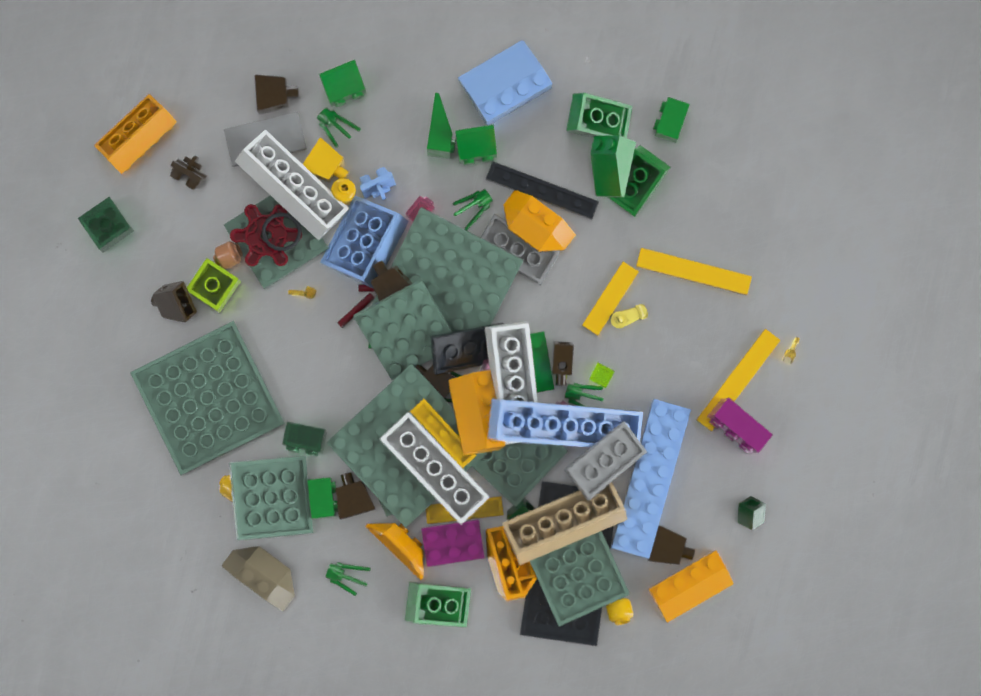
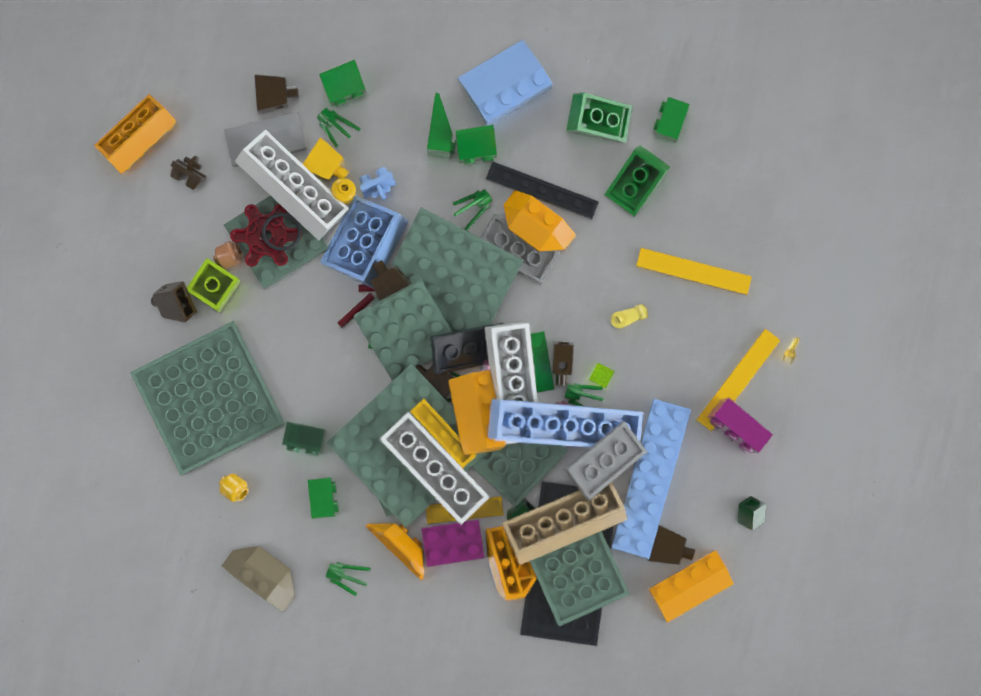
(105, 224): clear green brick -> none
(270, 498): sand green plate -> none
(309, 292): clear yellow hand -> none
(352, 498): dark brown torso -> none
(420, 202): clear pink brick -> none
(437, 604): green slope -> none
(610, 298): yellow tile -> none
(611, 164): green slope -> none
(620, 611): yellow head -> none

